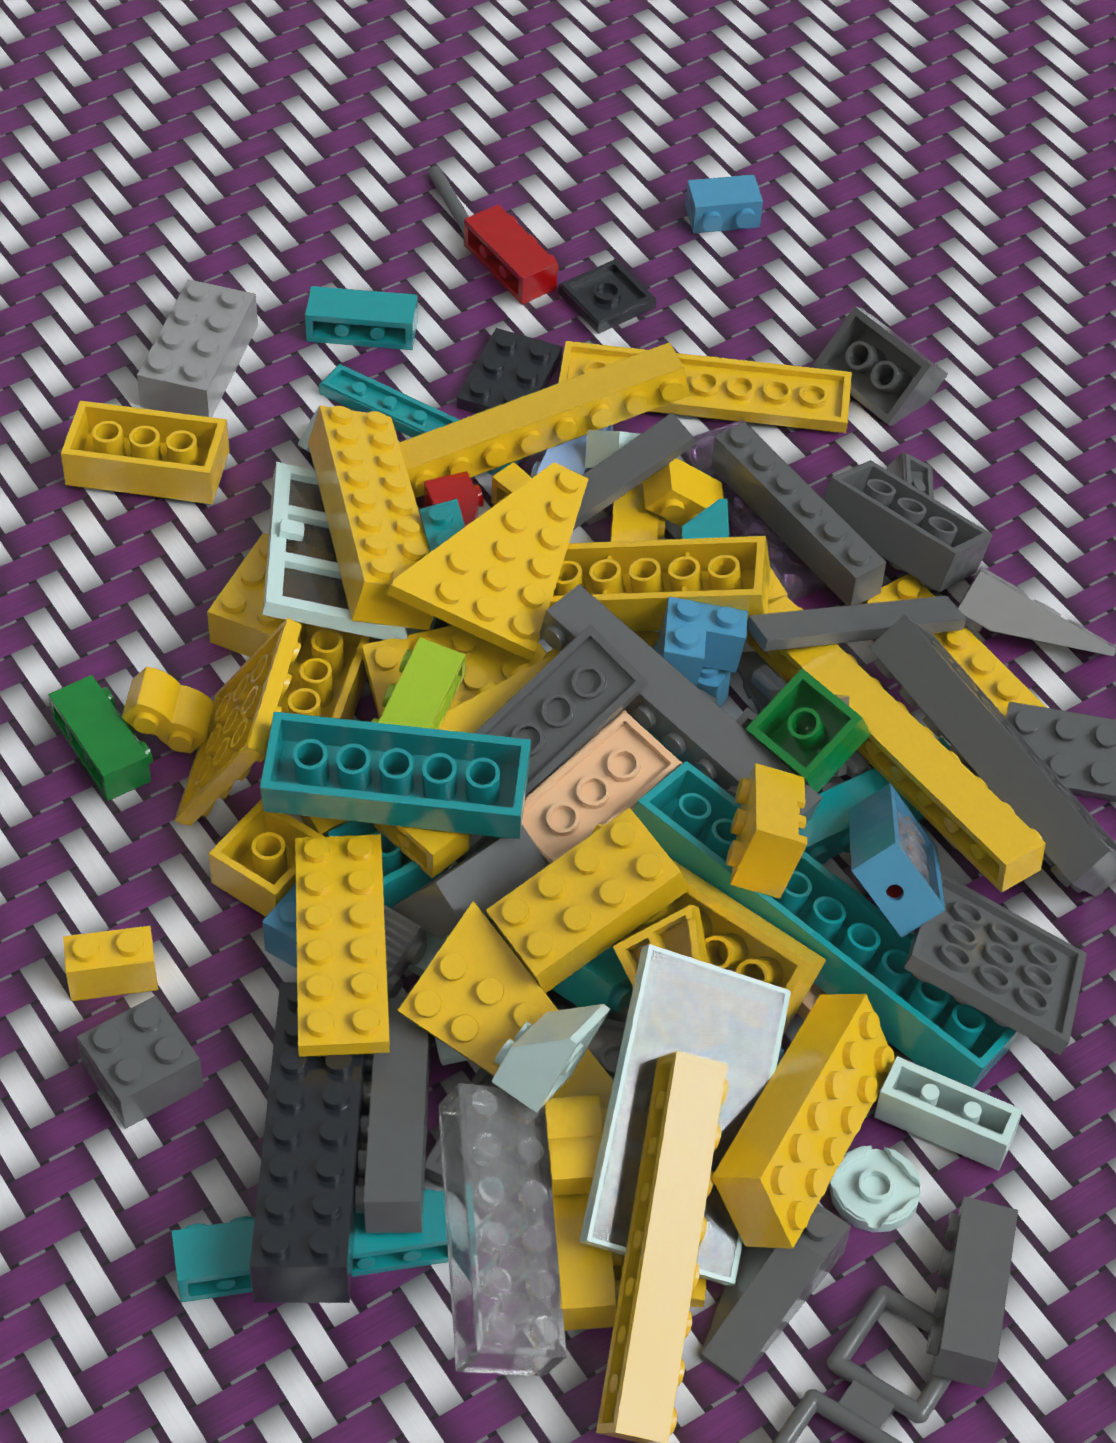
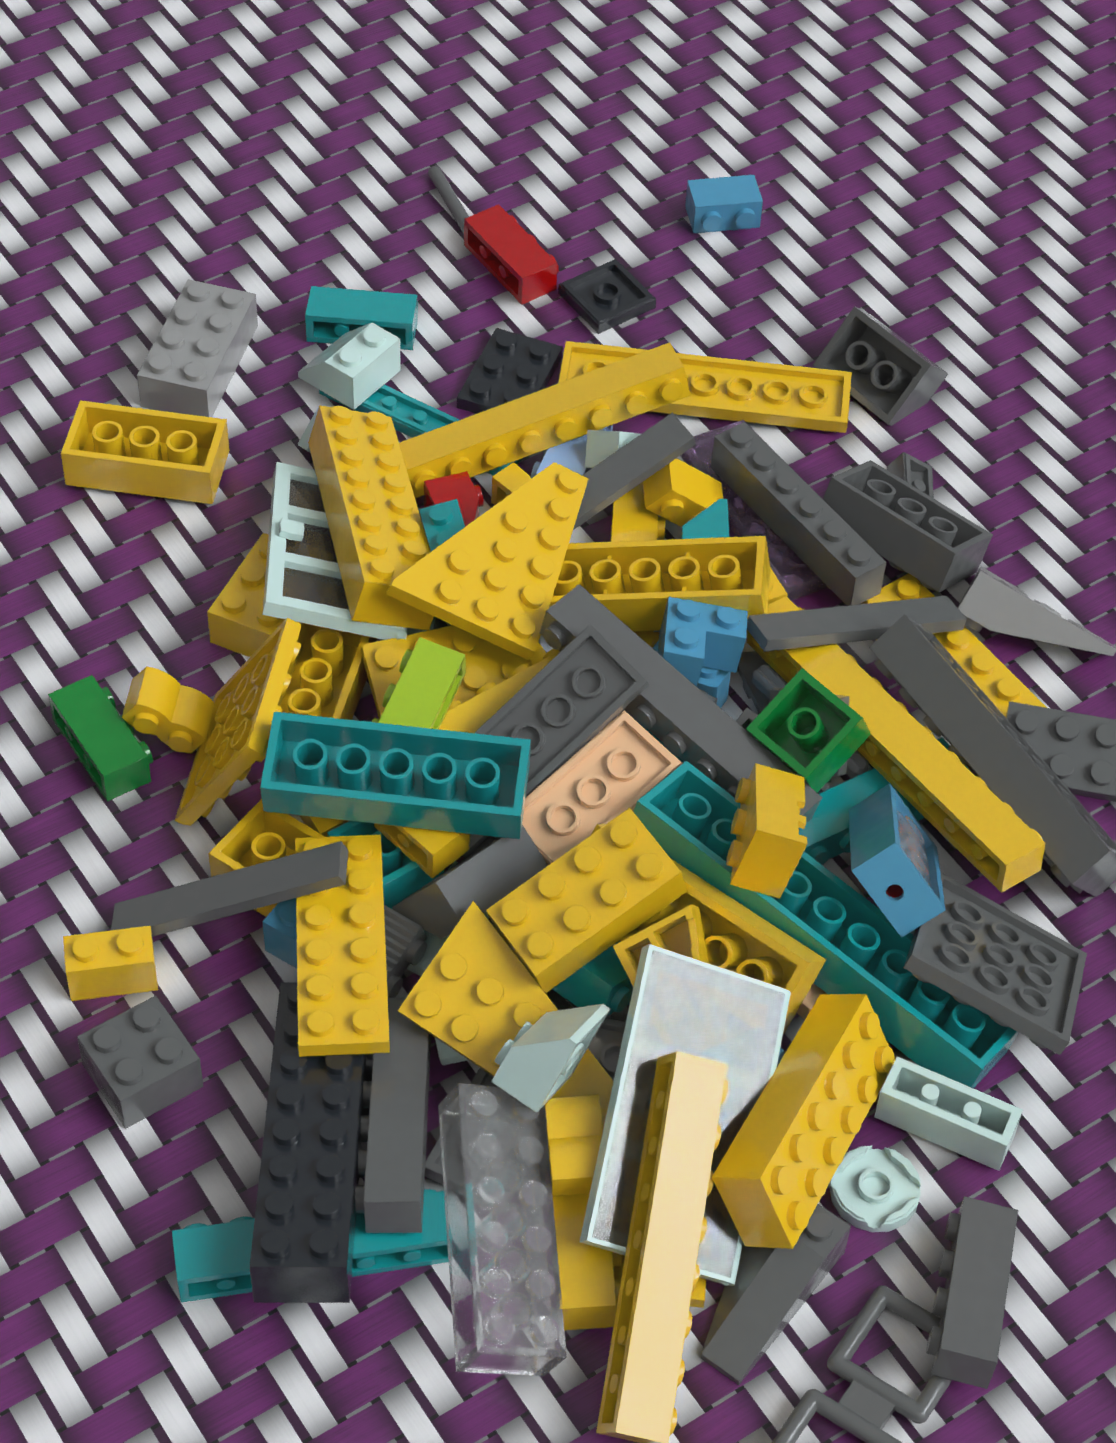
(235, 891): none -> dark grey tile
(355, 365): none -> light aqua slope

